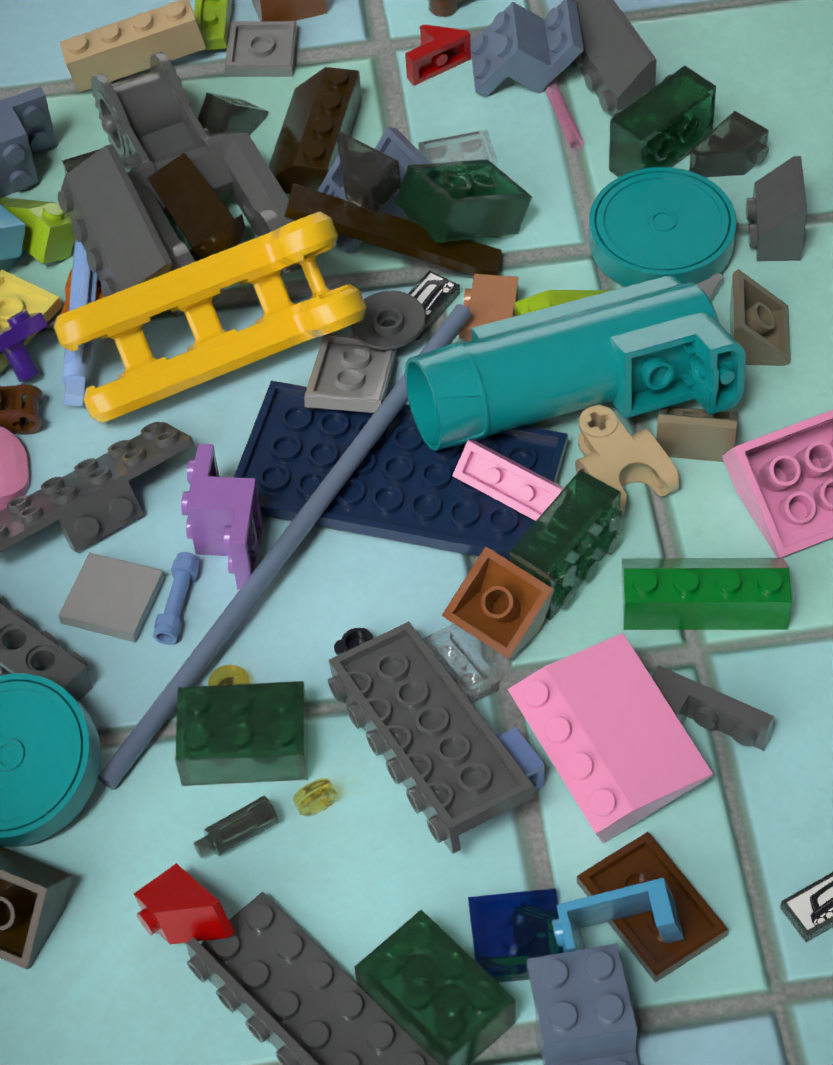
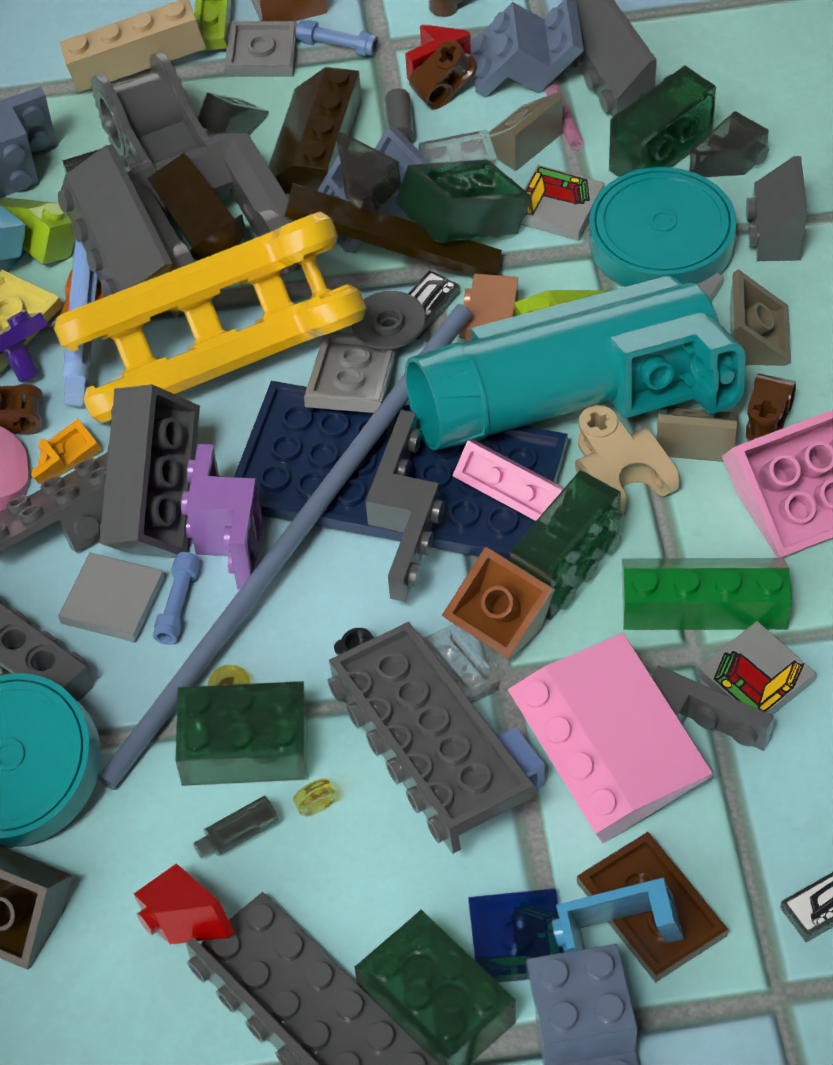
(64, 451): none -> light orange slope
(147, 471): none -> dark grey slope
(310, 32): none -> medium blue bar
(399, 112): none -> dark grey cylinder
(404, 506): none -> dark grey bracket
(439, 75): none -> reddish brown piece
(528, 130): none -> dark tan slope
(560, 201): none -> tile
(757, 670): none -> tile
(769, 405): none -> reddish brown piece

